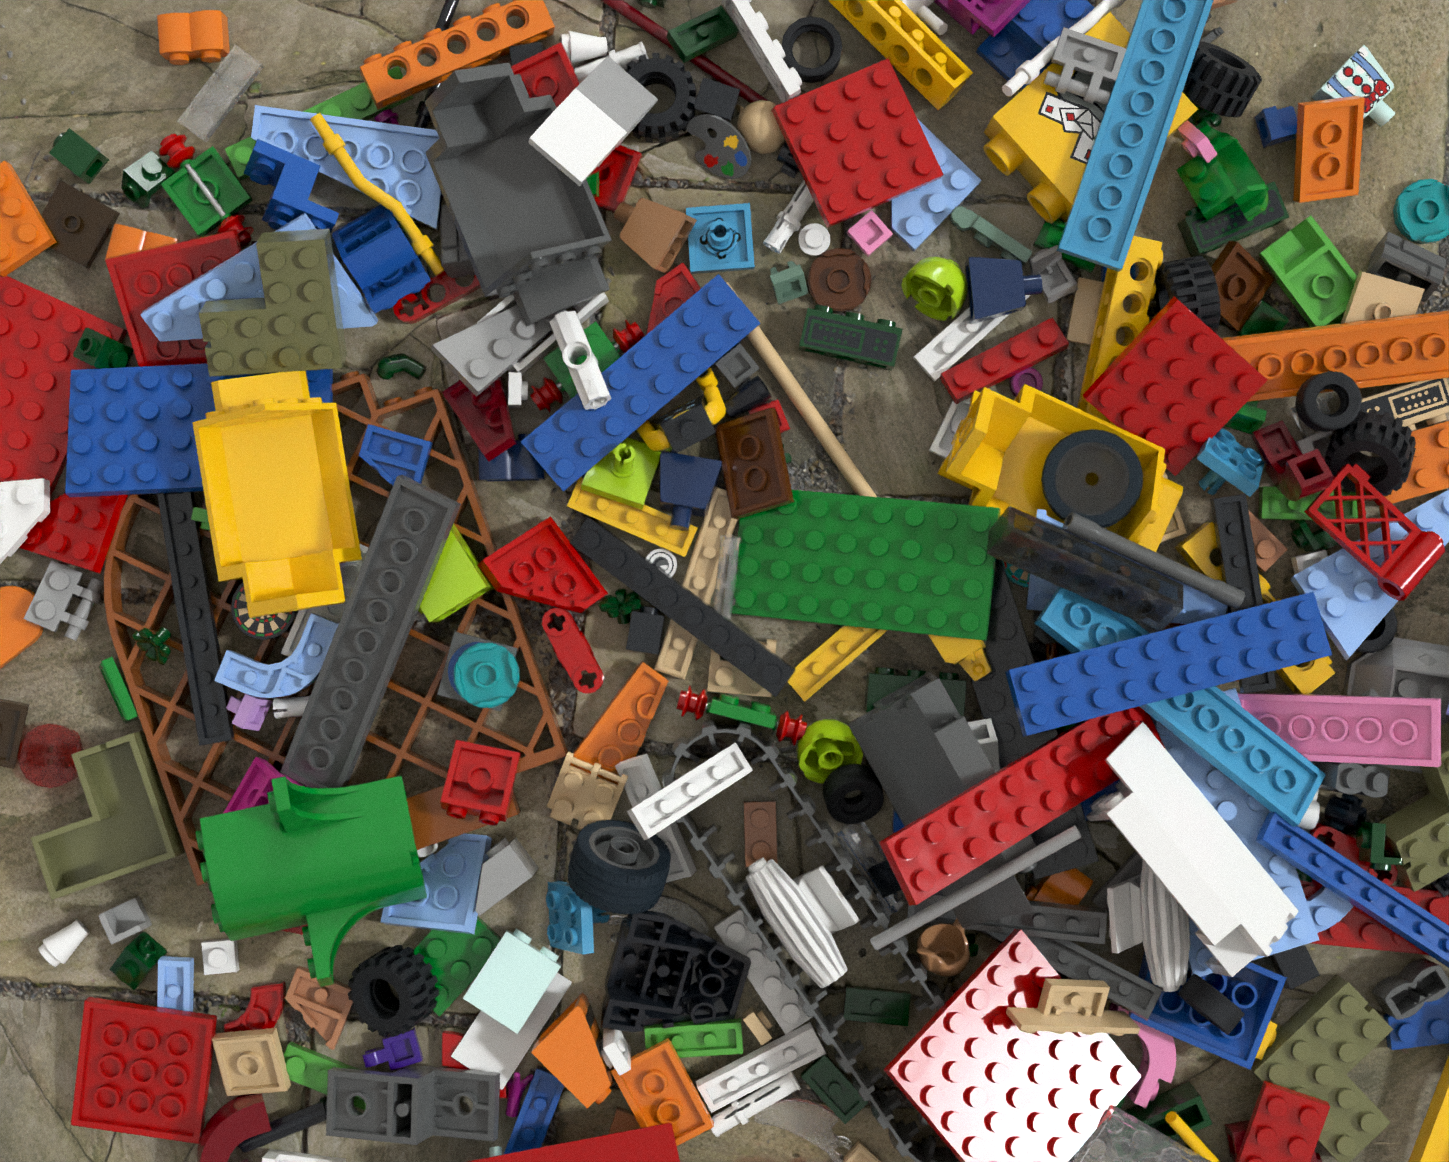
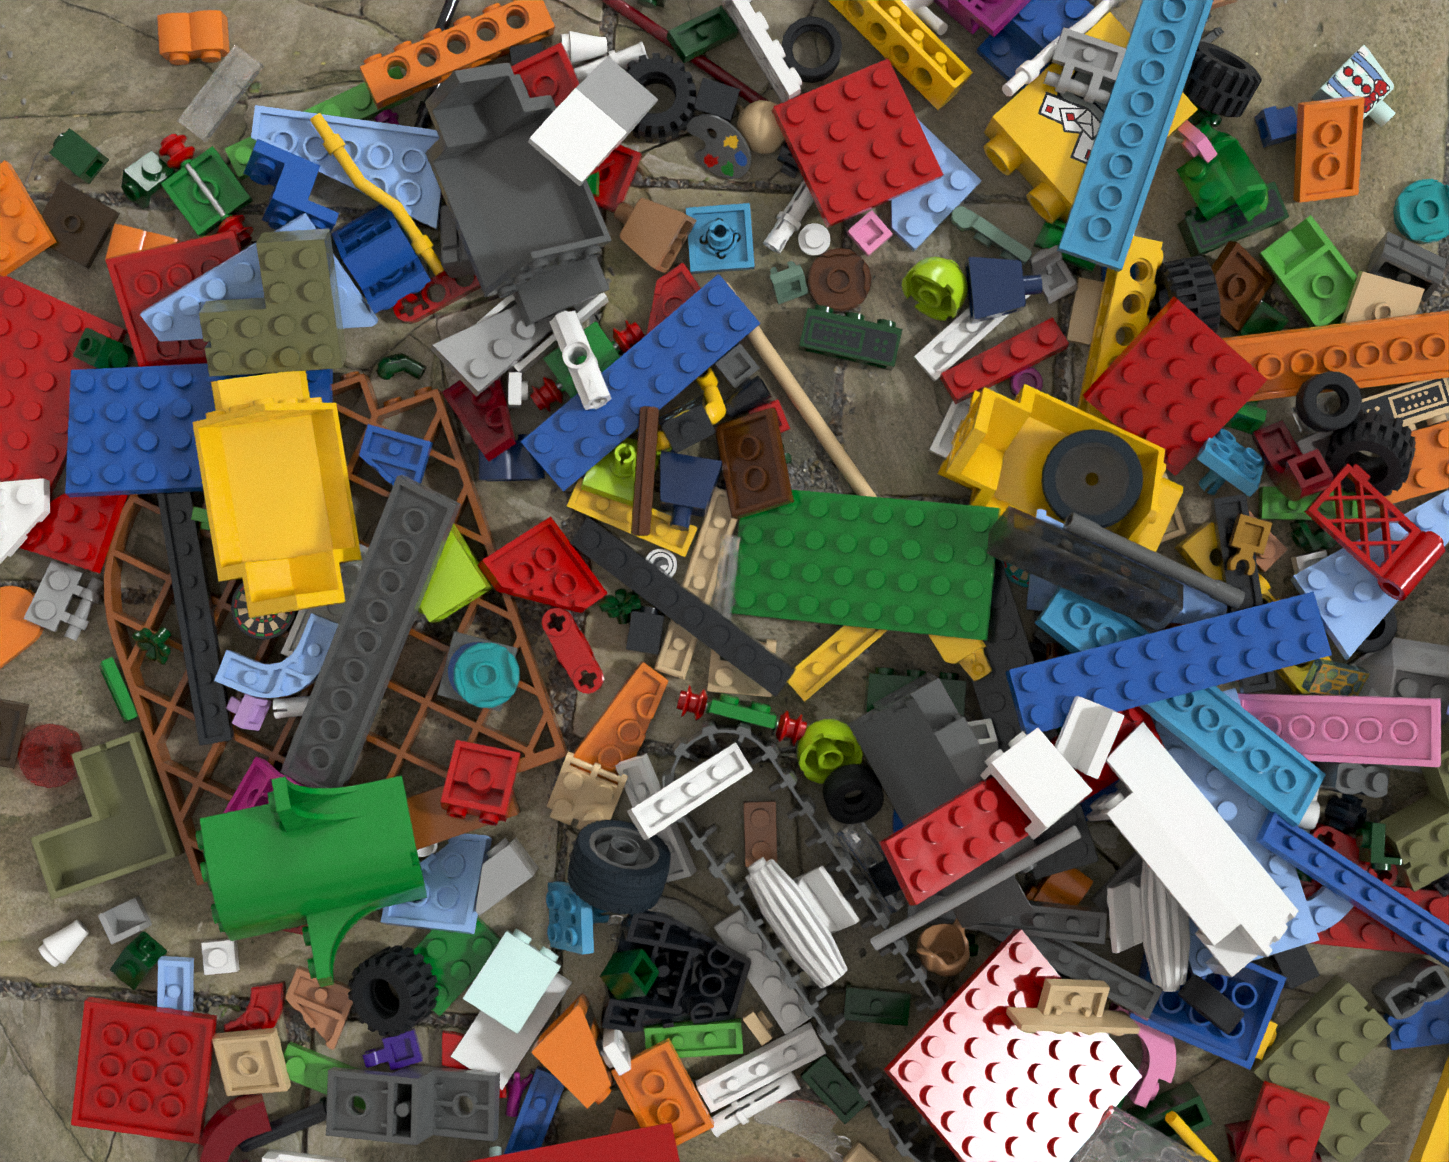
(629, 974): none -> dark green brick
(644, 470): none -> reddish brown axle
(1037, 780): none -> white panel
(1088, 735): none -> white panel
(1249, 538): none -> pearl gold plate
(1335, 678): none -> clear light blue tile

